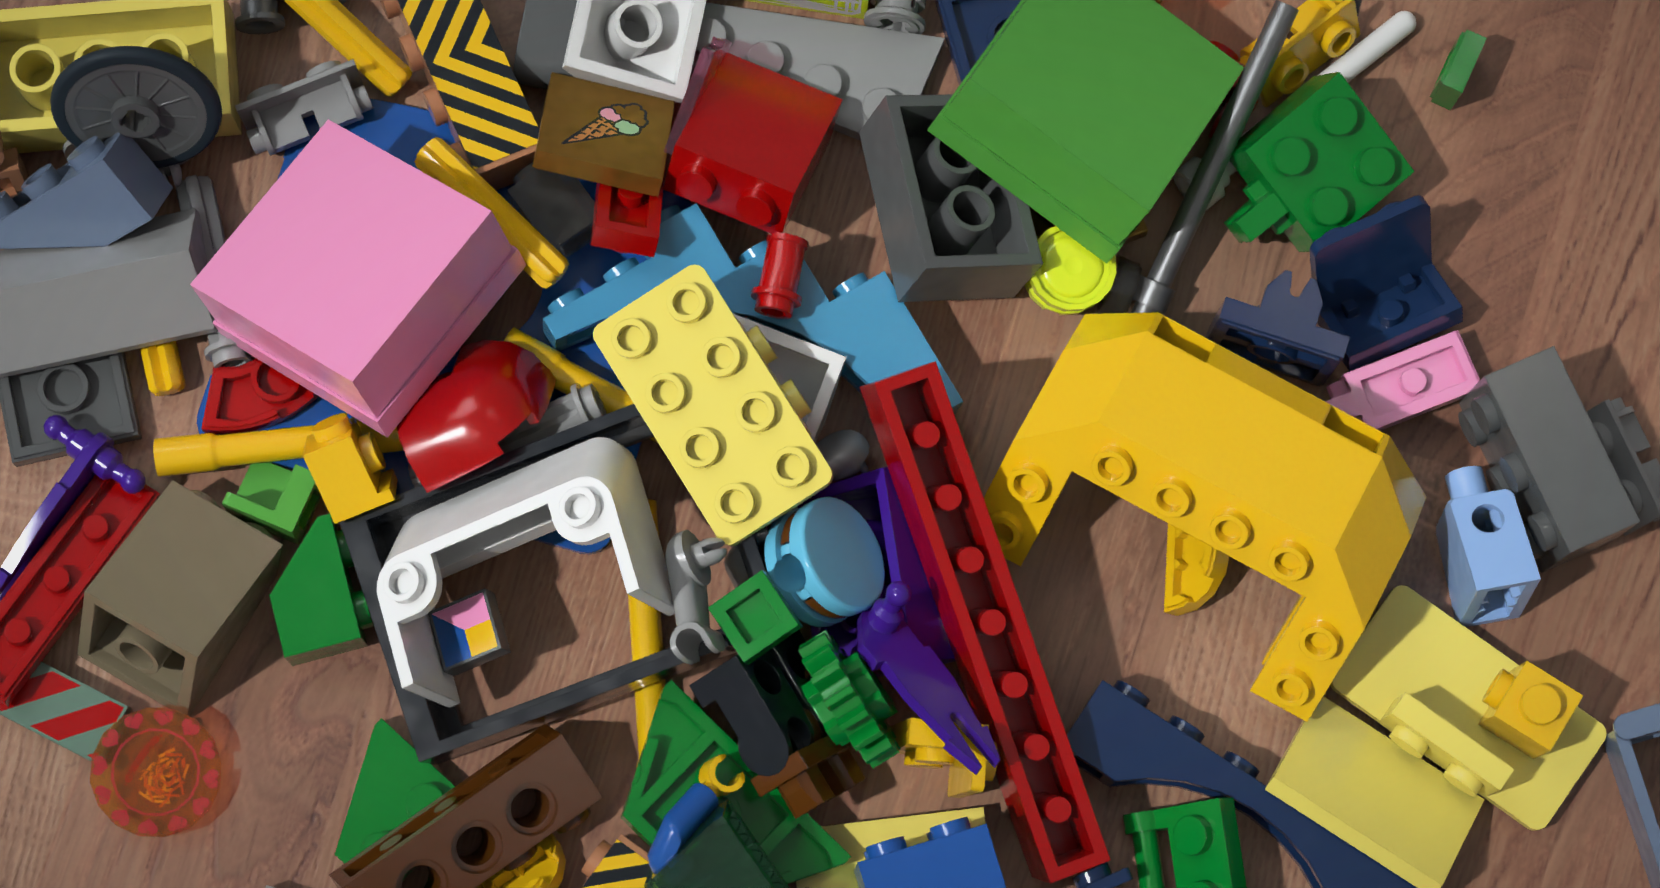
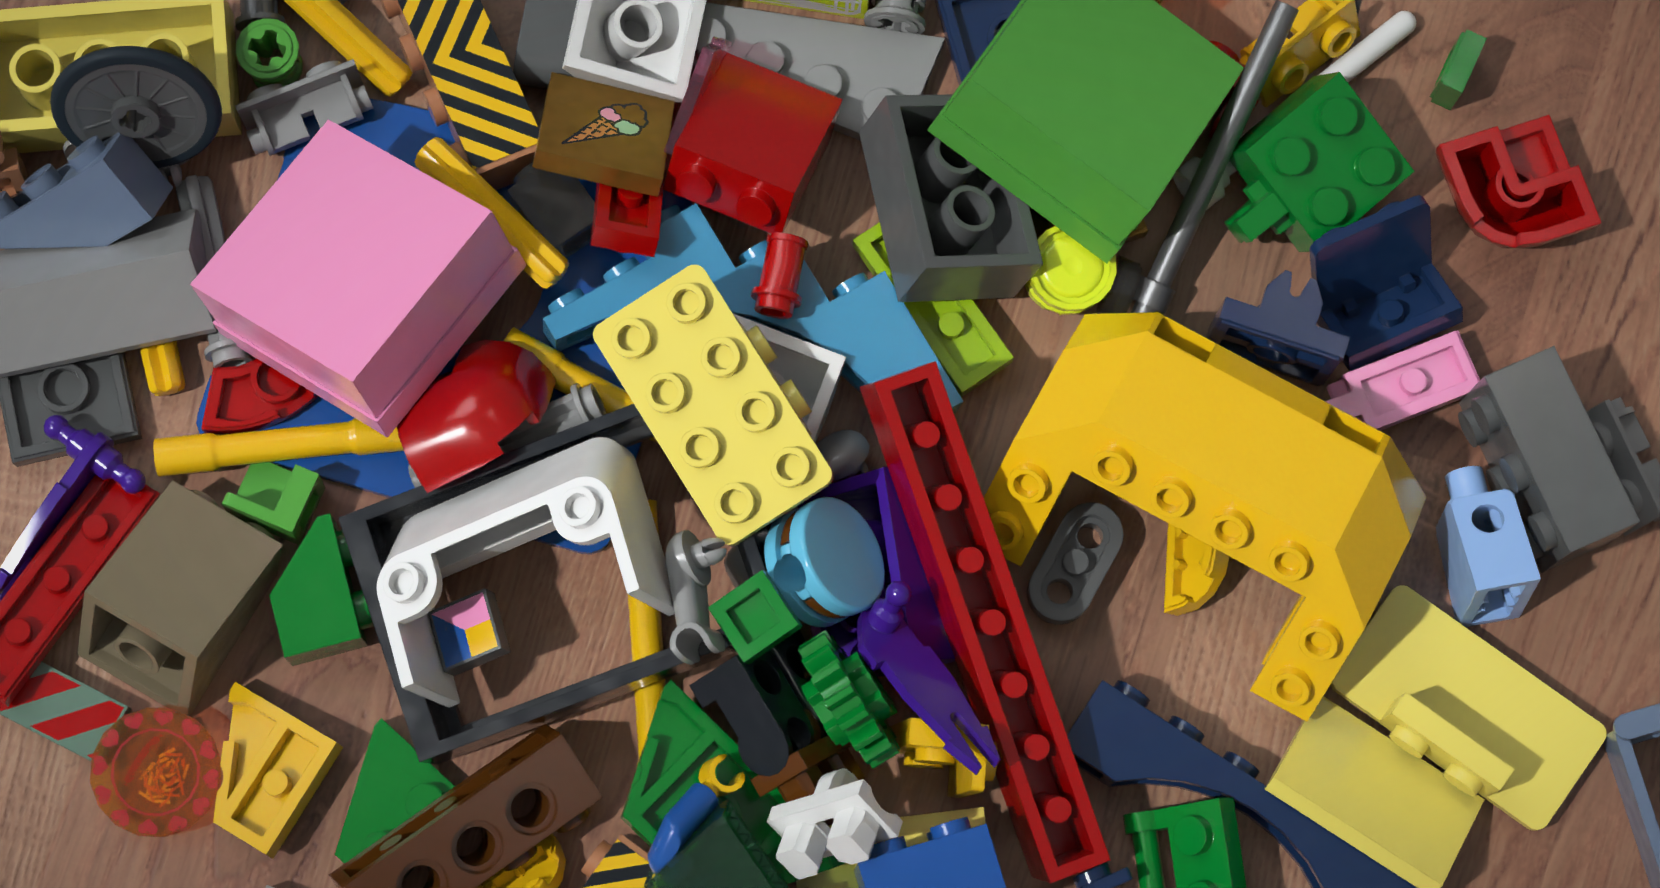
(259, 41): none -> bright green bush
(268, 771): none -> yellow wing
(348, 467): yellow brick -> none
(855, 827): none -> white hips
(953, 328): none -> lime plate
(1073, 564): none -> dark grey plate
(1517, 185): none -> red brick
(1528, 708): yellow brick -> none

